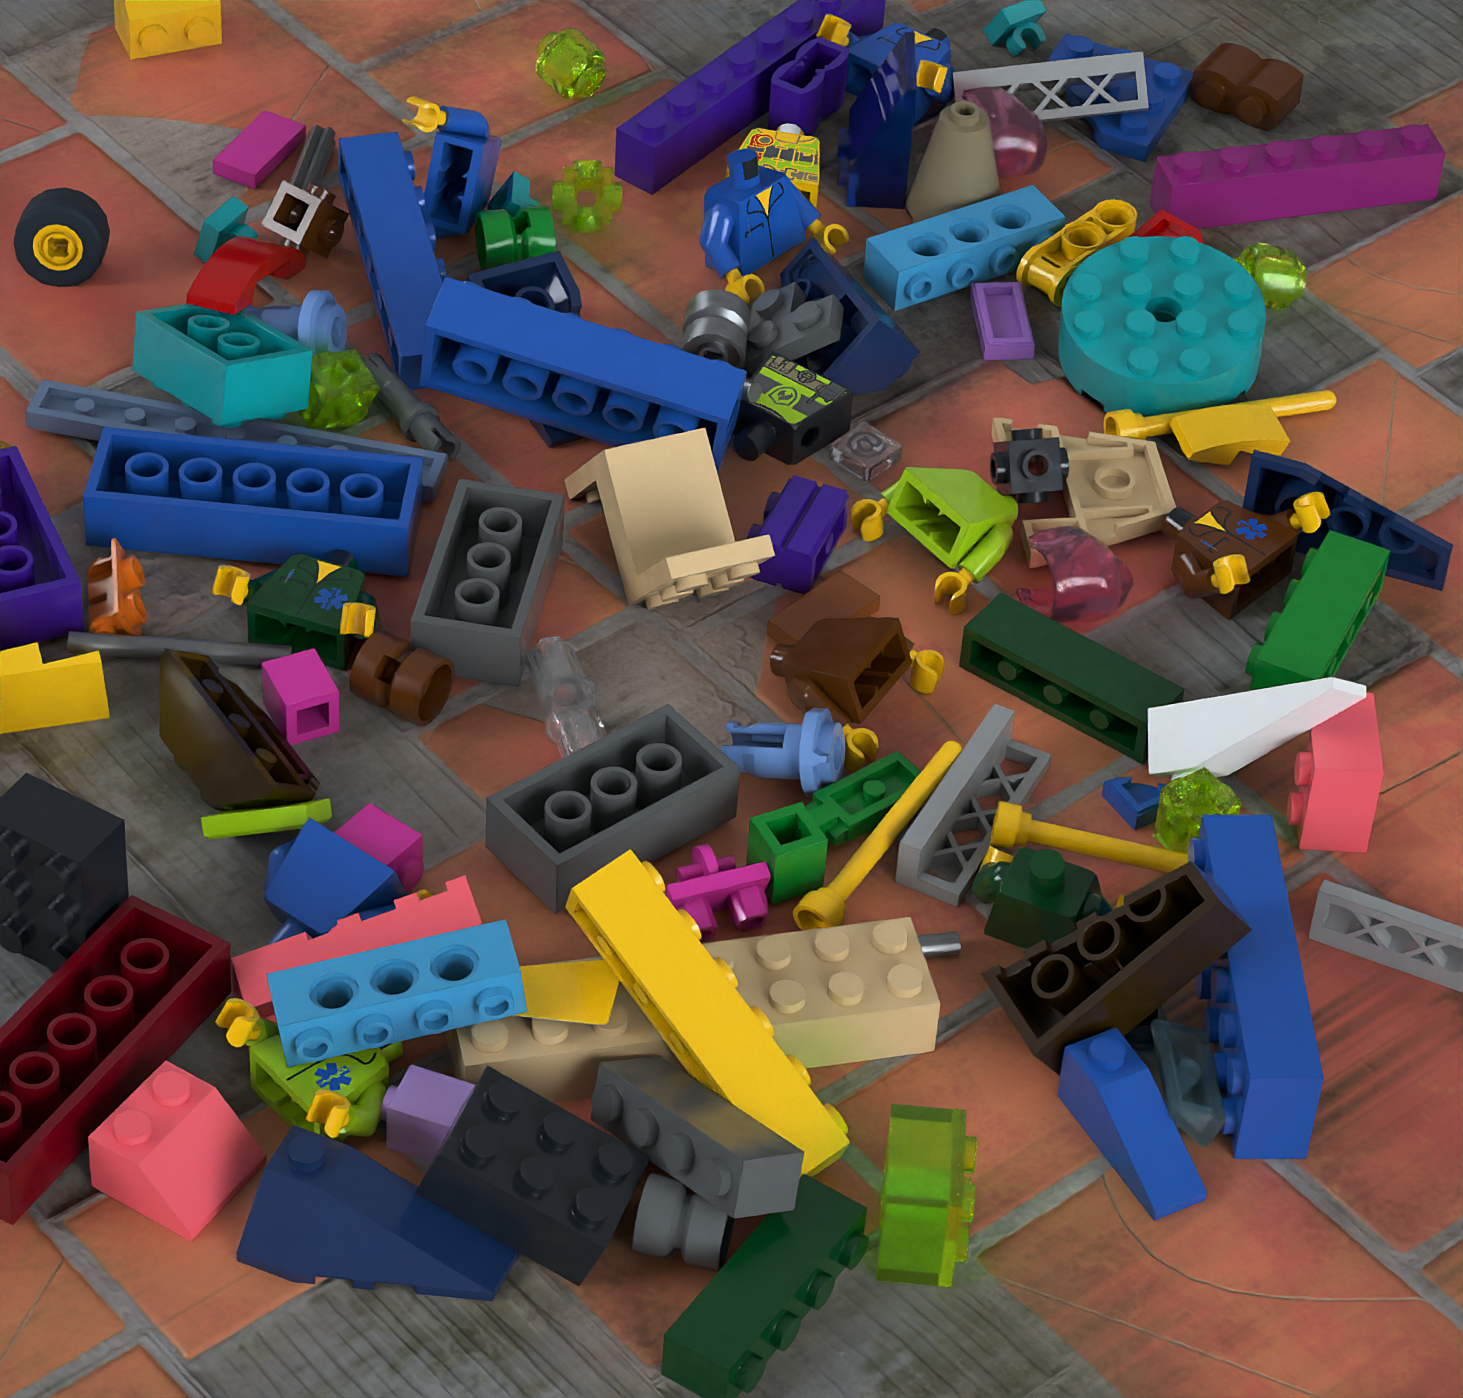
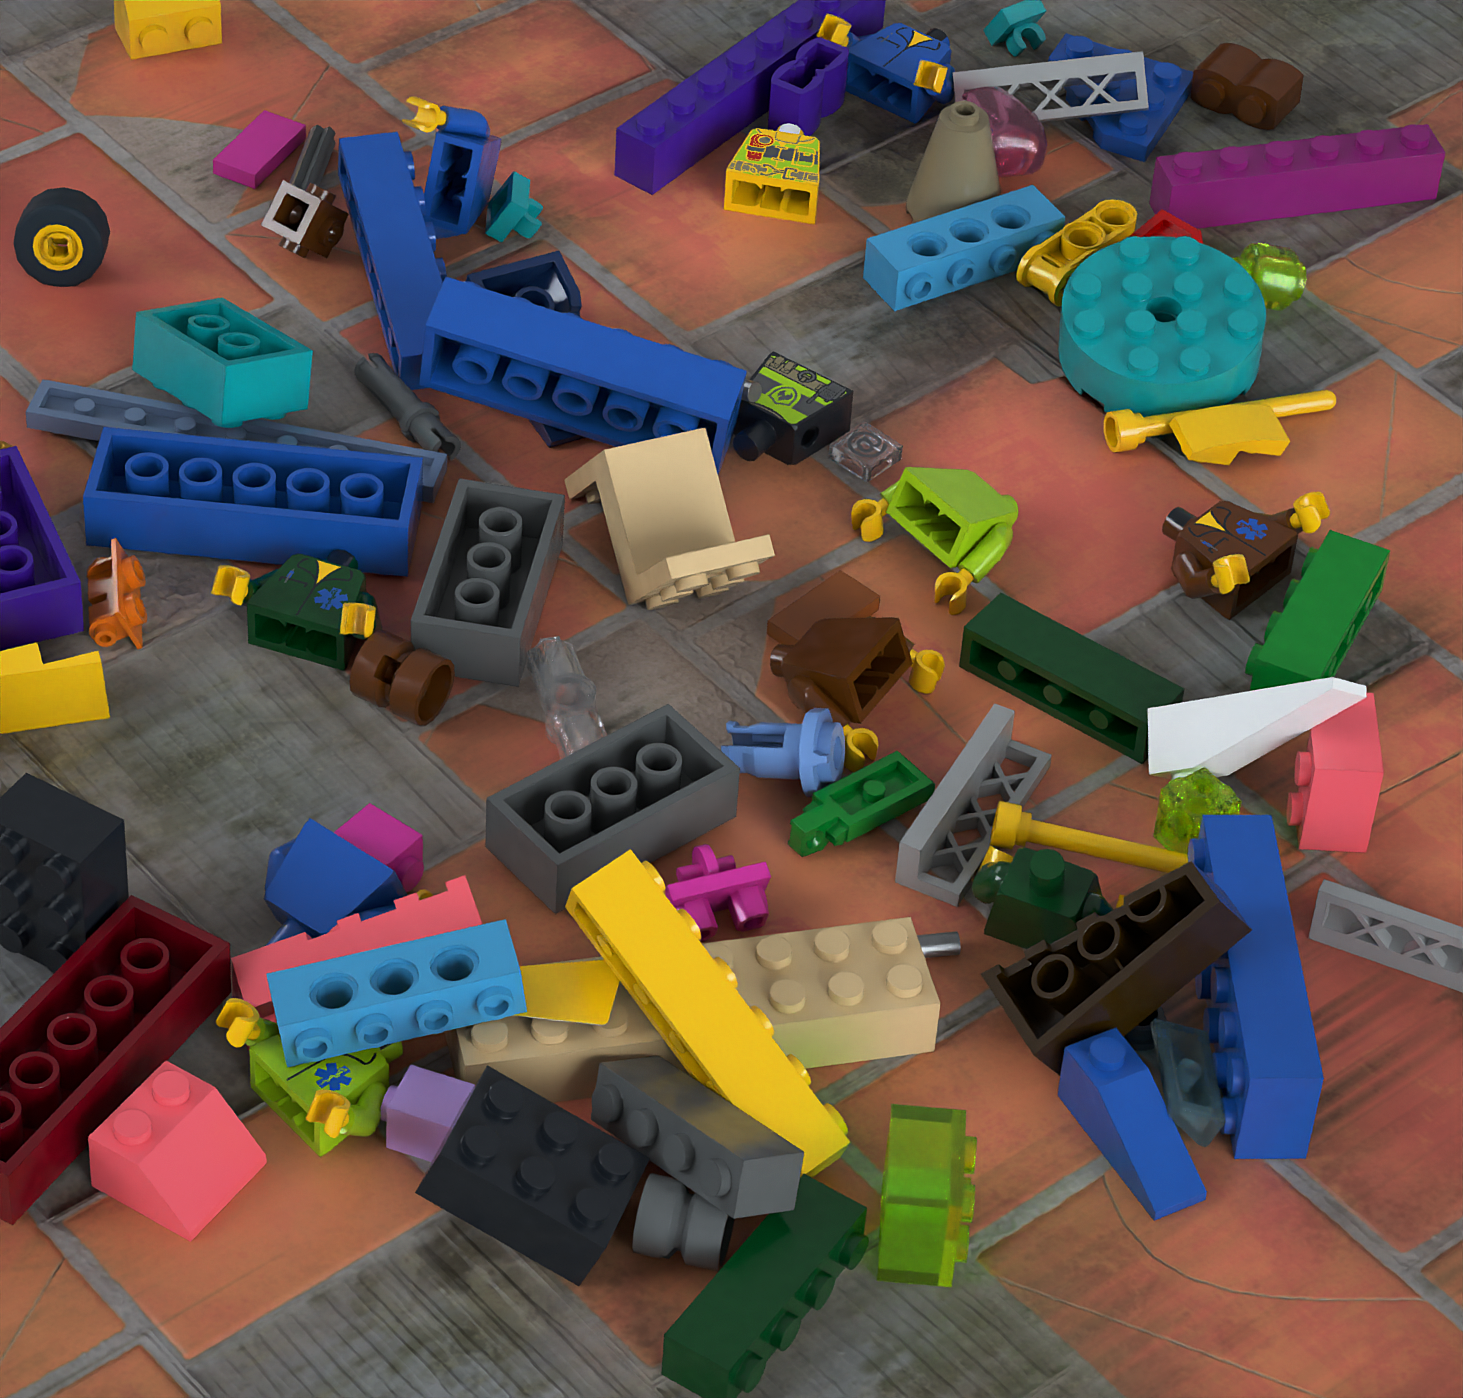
(153, 647): flat silver bar -> none
(223, 226): teal tile -> none
(226, 738): dark brown wedge -> none
(231, 272): red slope -> none
(265, 819): lime tile -> none
(300, 696): dark pink brick -> none
(315, 323): medium blue piece -> none
(338, 390): clear neon green brick -> none
(350, 1218): dark blue wedge -> none
(509, 238): green wheel -> none
(570, 63): clear neon green head -> none
(593, 178): clear neon green brick -> none
(717, 327): flat silver wheel -> none
(754, 220): blue torso -> none
(790, 325): dark grey plate -> none
(792, 850): green brick -> none
(803, 530): dark purple brick -> none
(827, 905): yellow piece -> none
(870, 346): dark blue wedge -> none
(879, 133): clear blue slope -> none
(1002, 321): medium lavender tile -> none
(1010, 465): black brick -> none
(1085, 573): clear pink piece -> none
(1111, 489): tan wing -> none
(1133, 801): blue tile -> none
(1414, 551): dark blue wedge -> none

